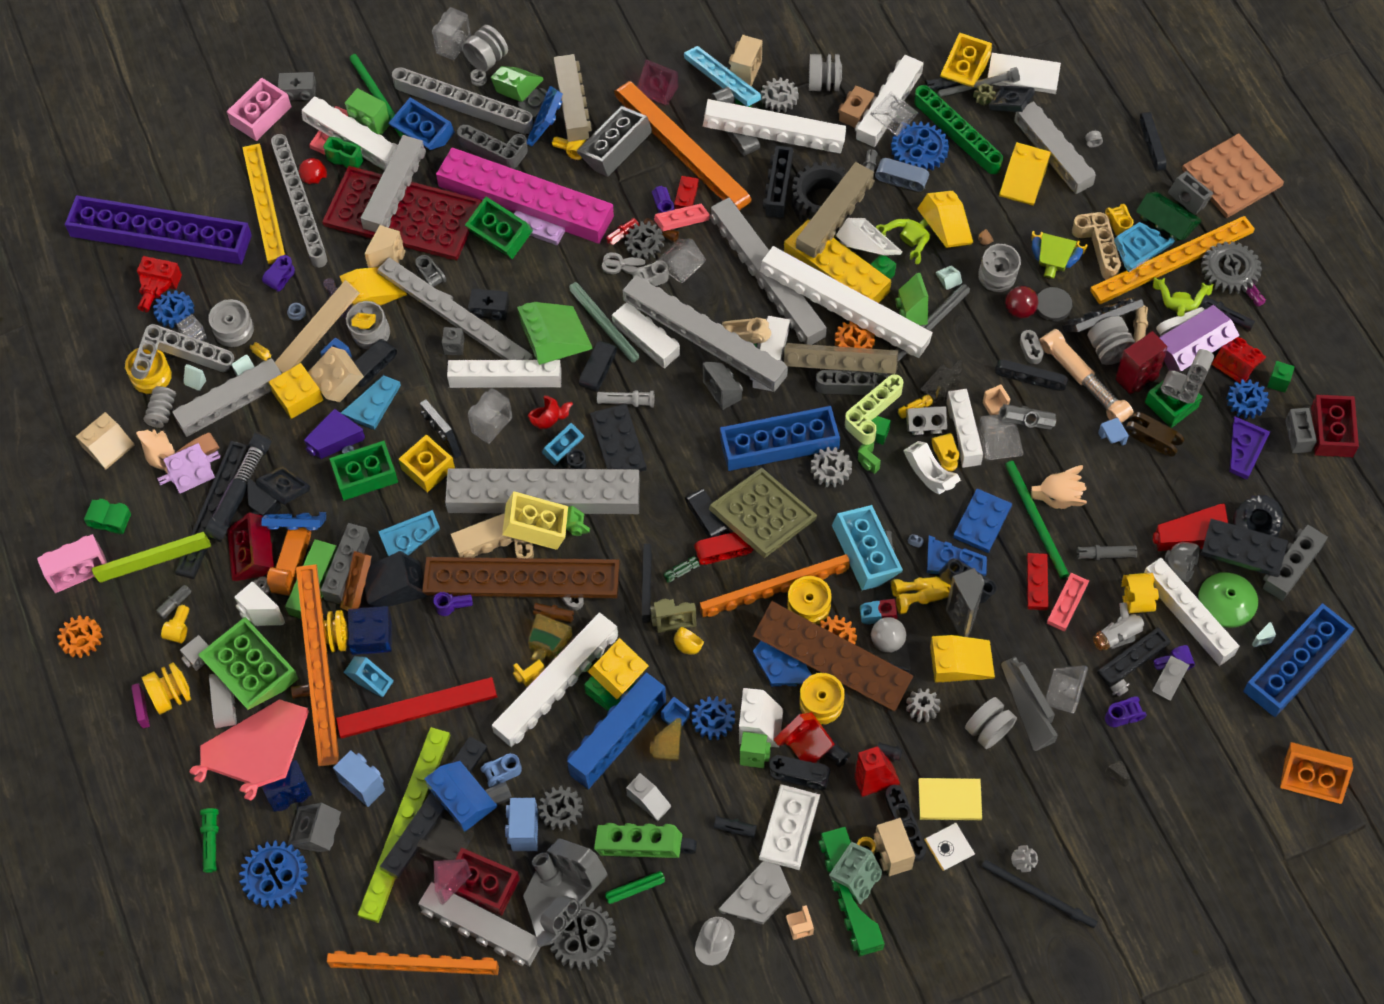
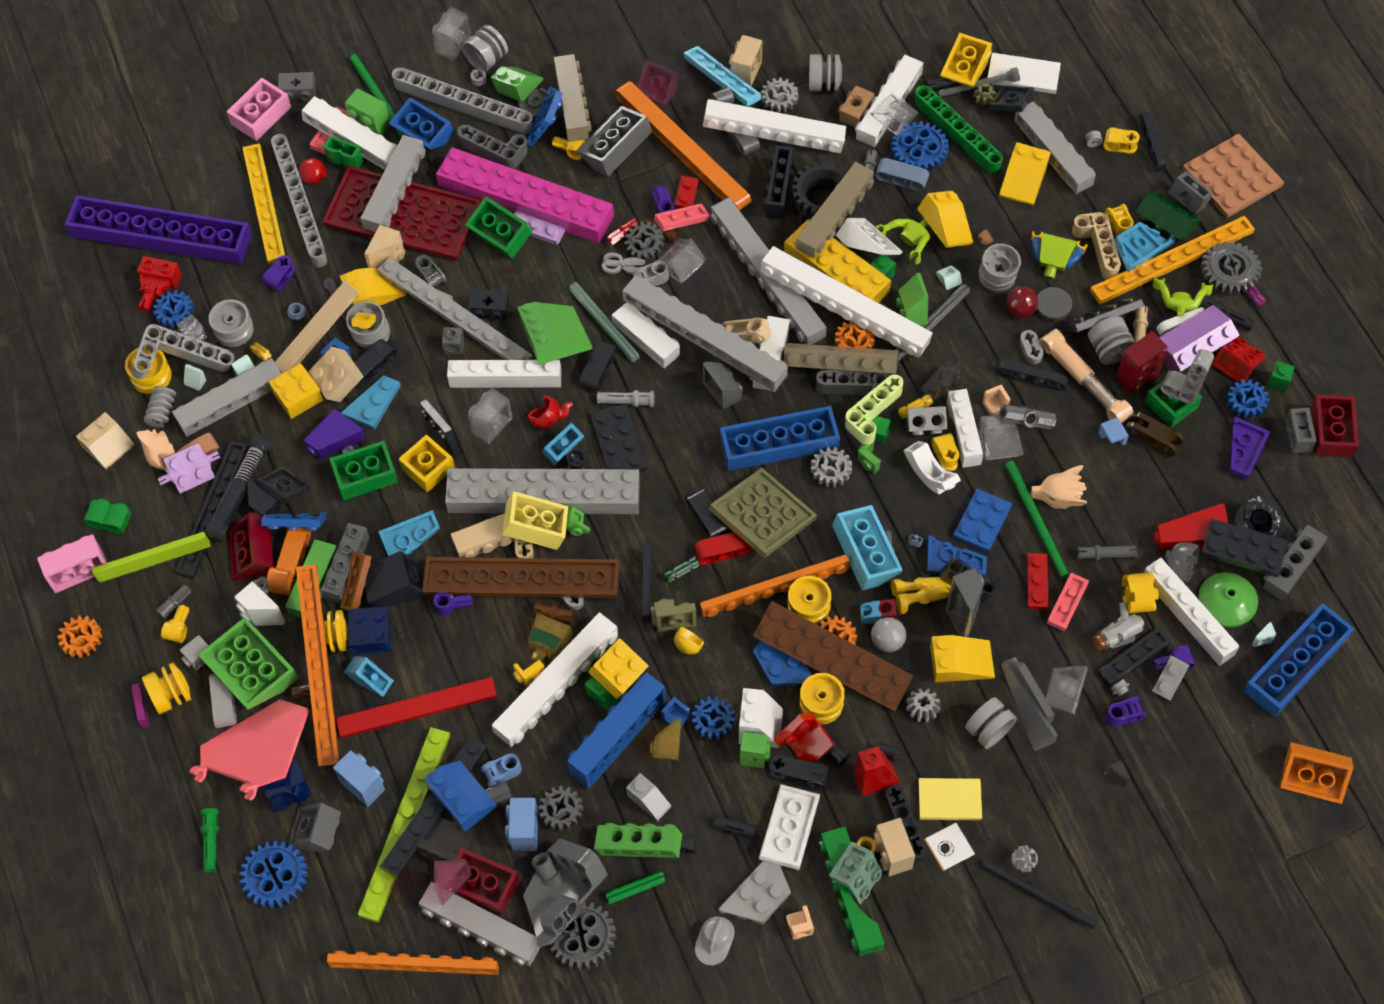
(1119, 140): none -> yellow piece

